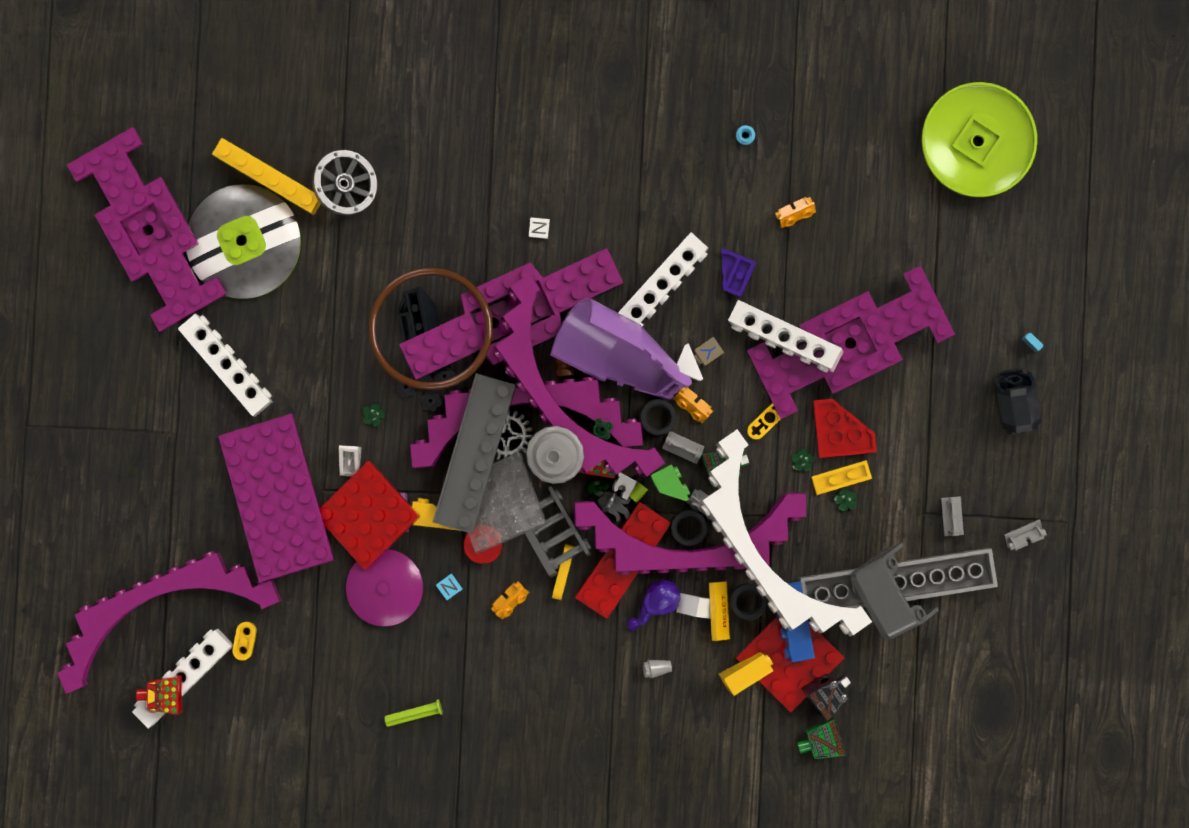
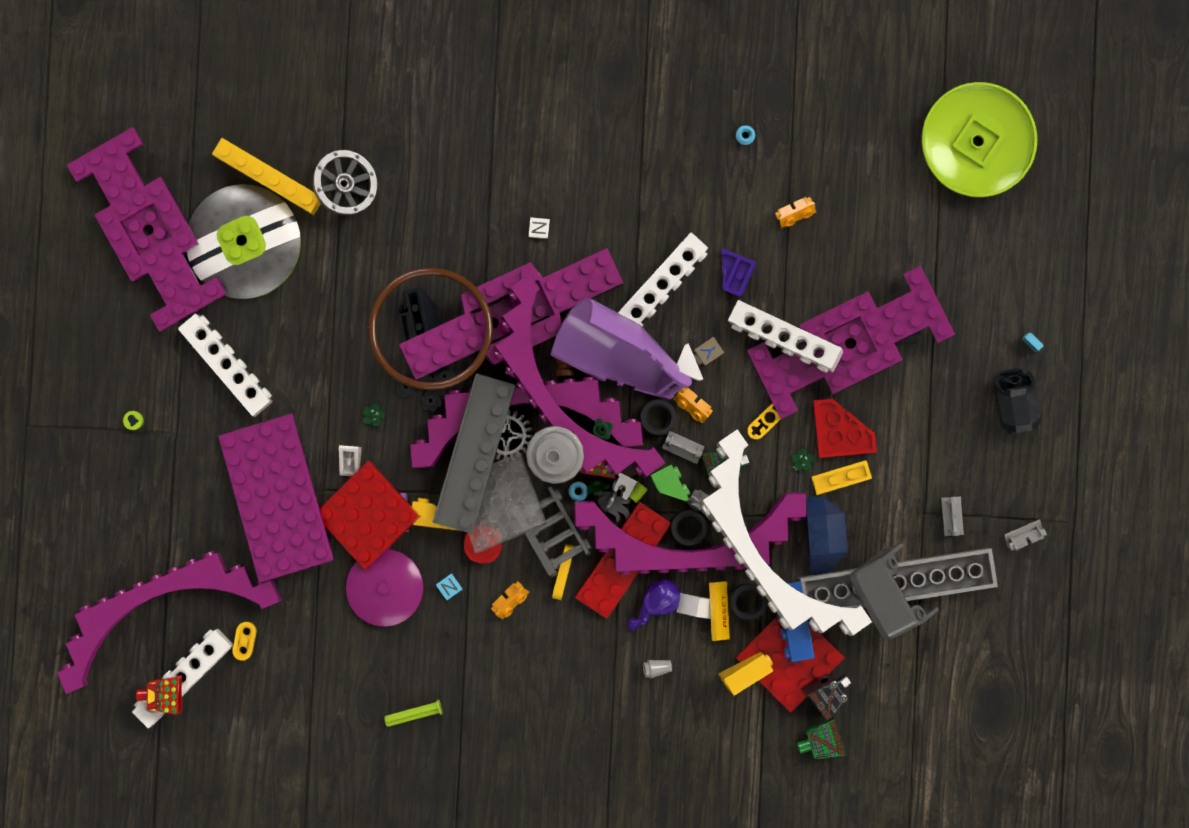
(133, 420): none -> lime tile
(572, 491): none -> medium azure plate
(824, 534): none -> dark blue wedge
(845, 500): dark green plant -> none

